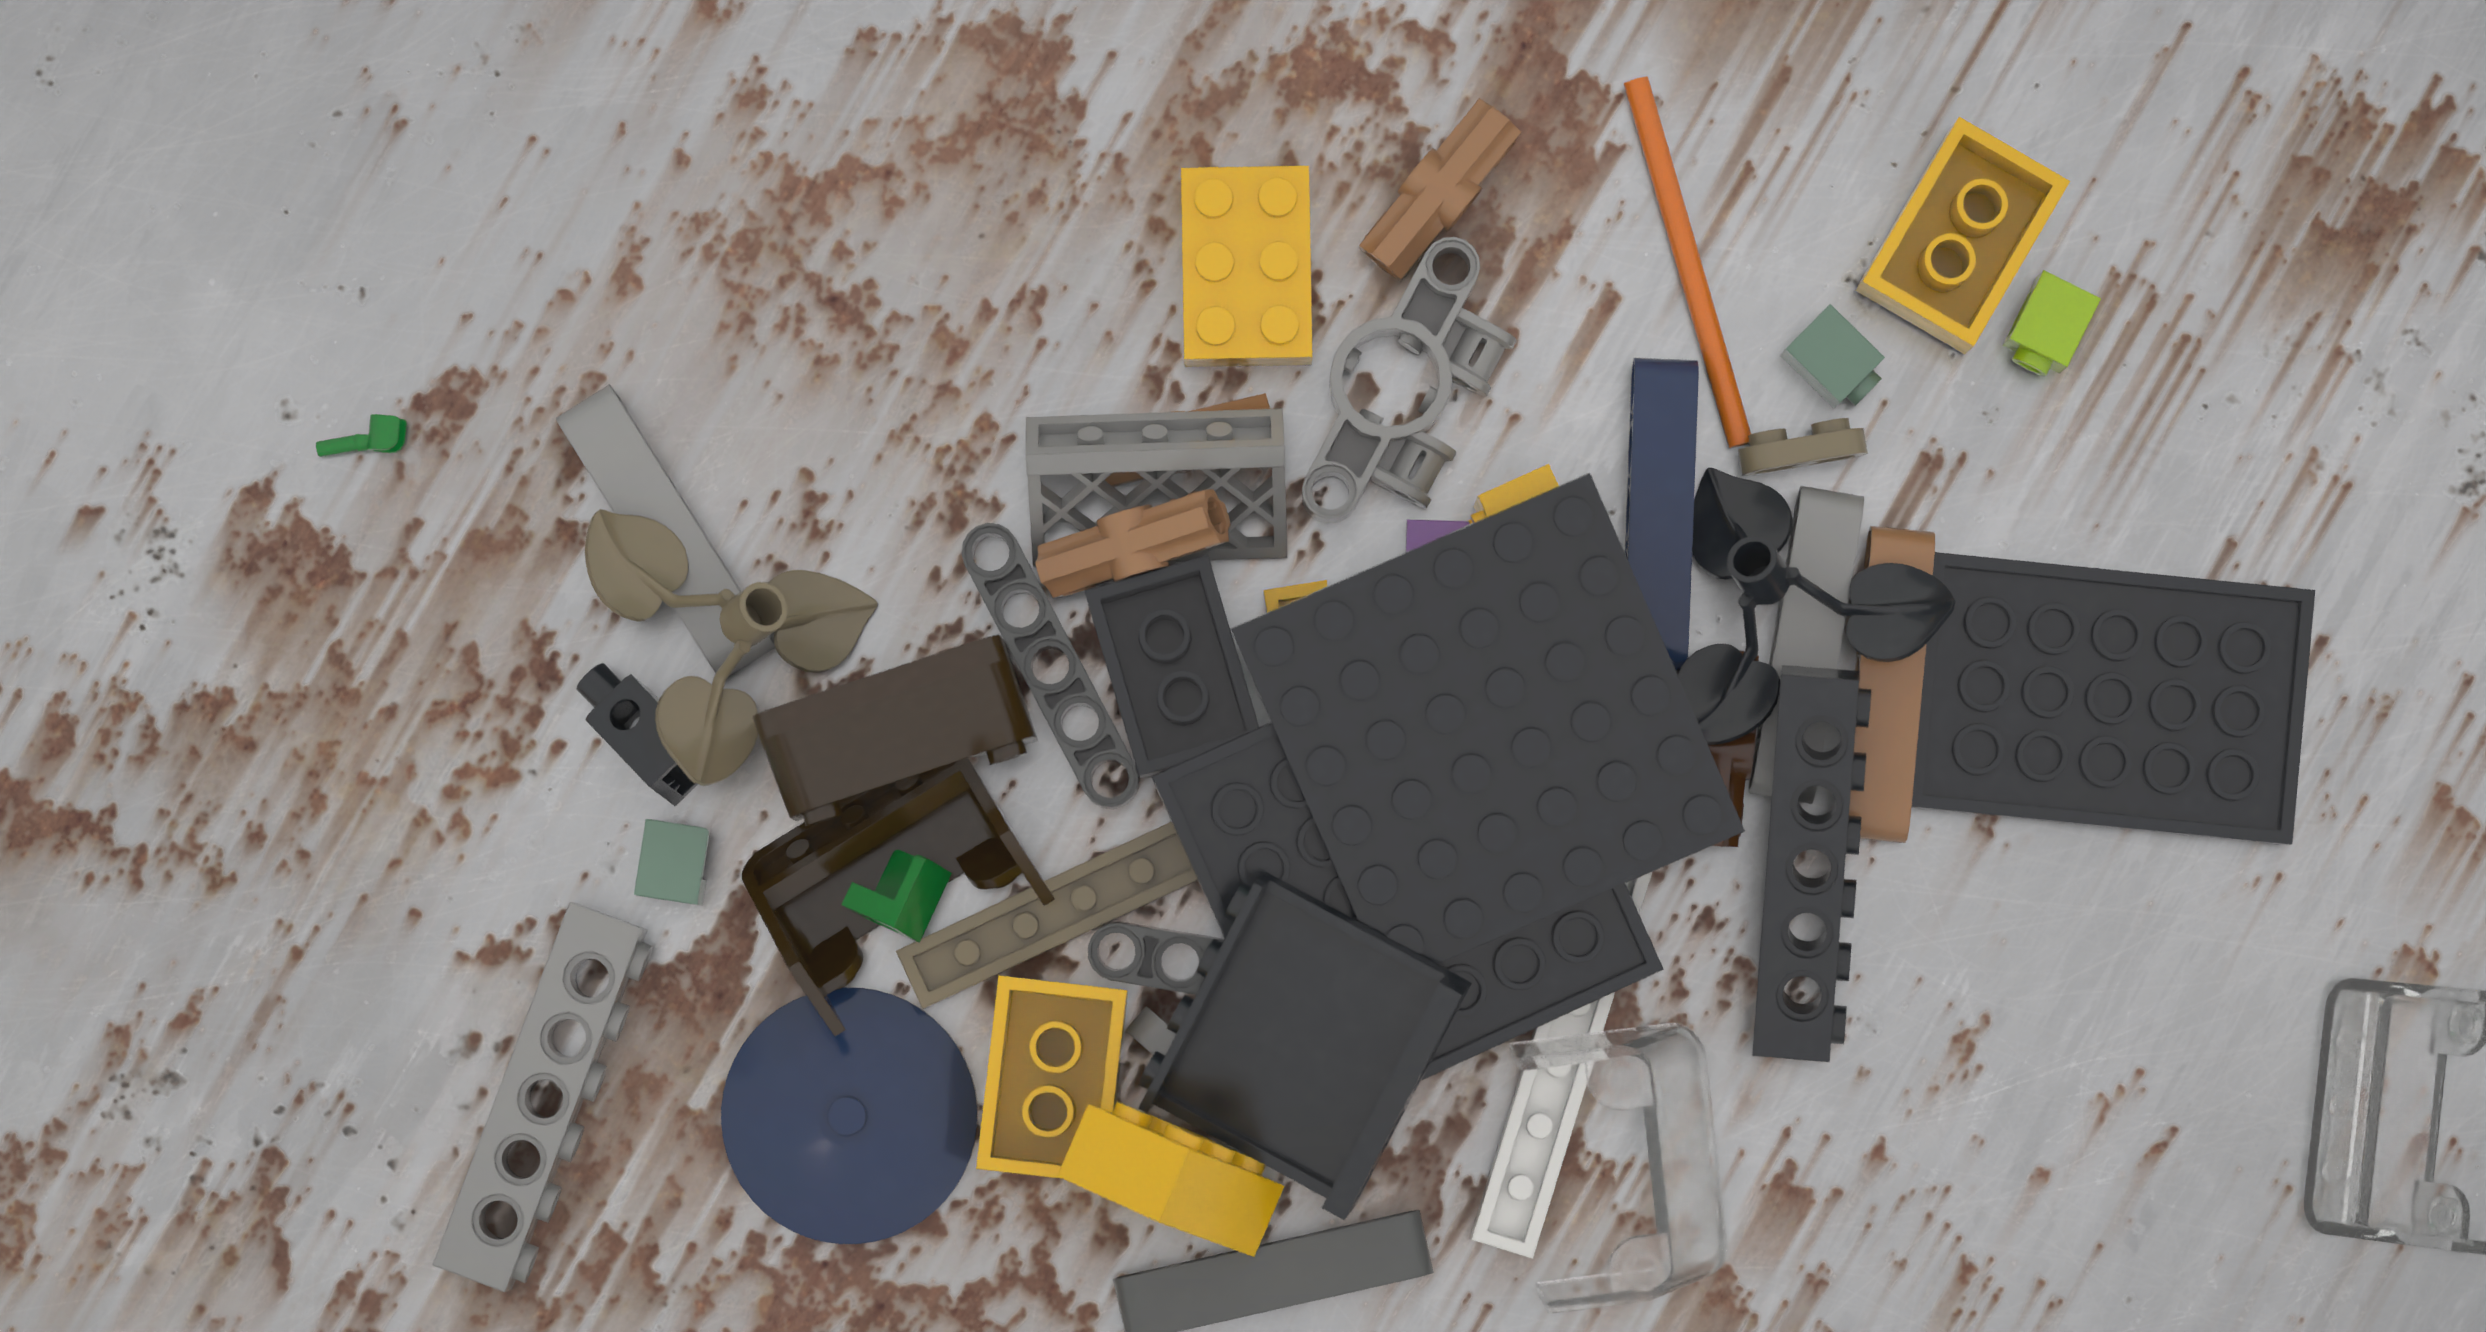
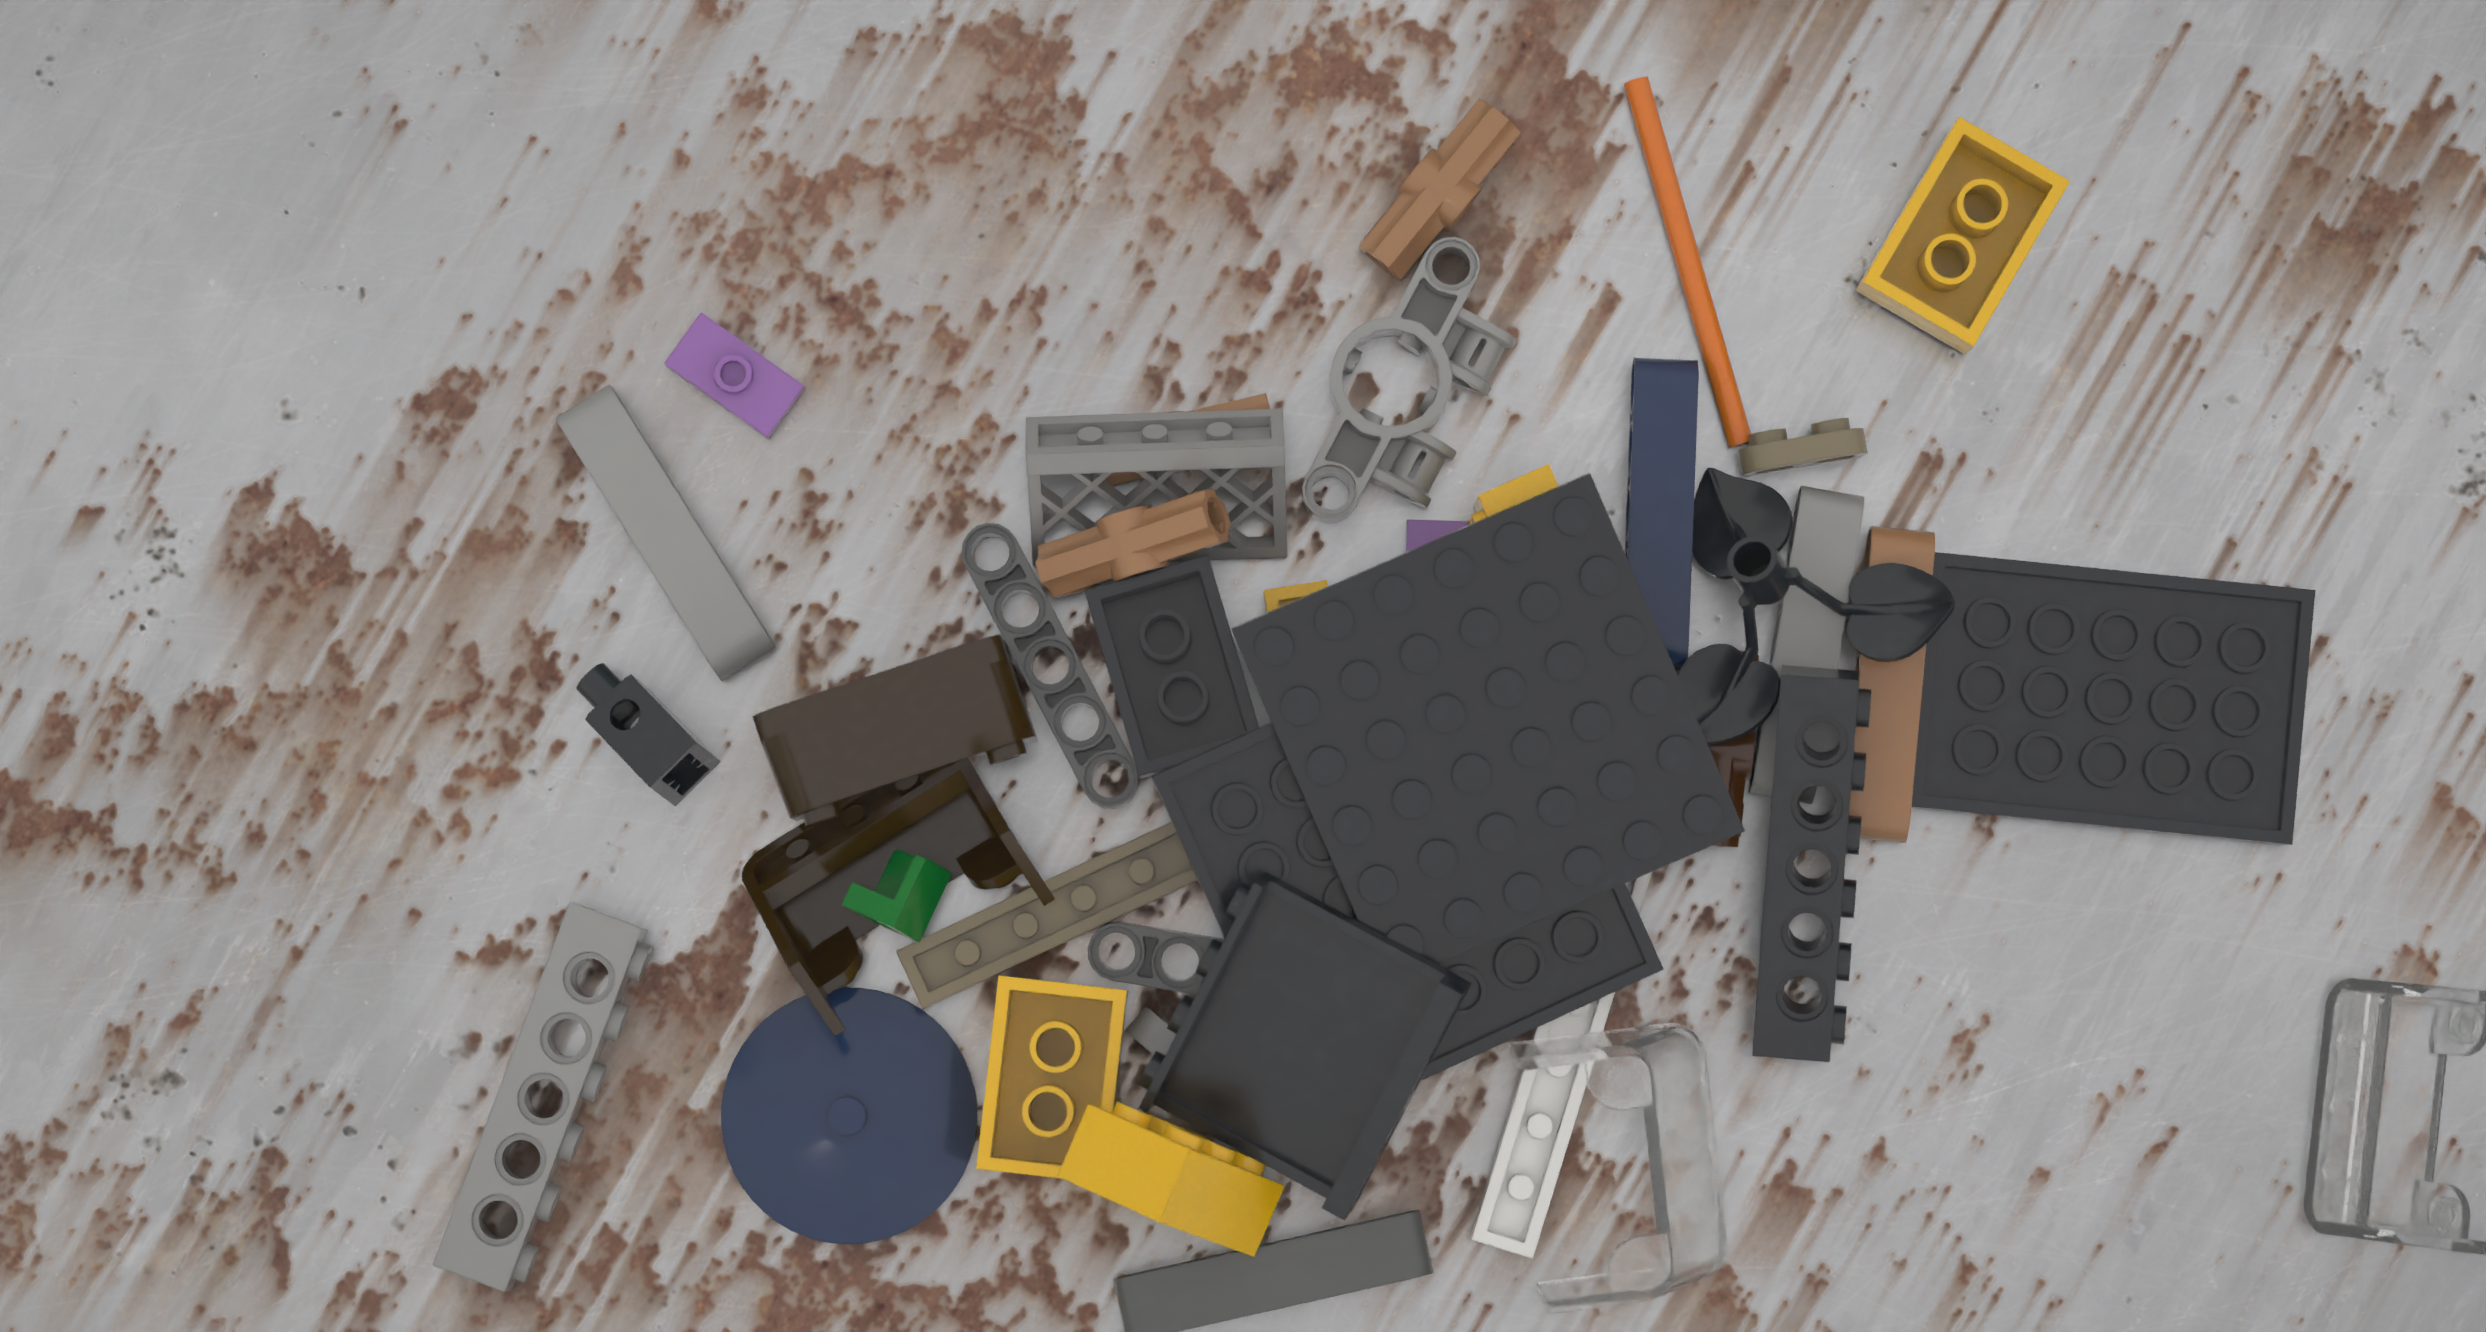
(384, 436): green hand -> none
(672, 862): sand green panel -> none
(701, 724): dark tan plant -> none
(734, 375): none -> medium lavender plate
(1246, 266): yellow brick -> none
(1834, 358): sand green brick -> none
(2050, 324): lime brick -> none

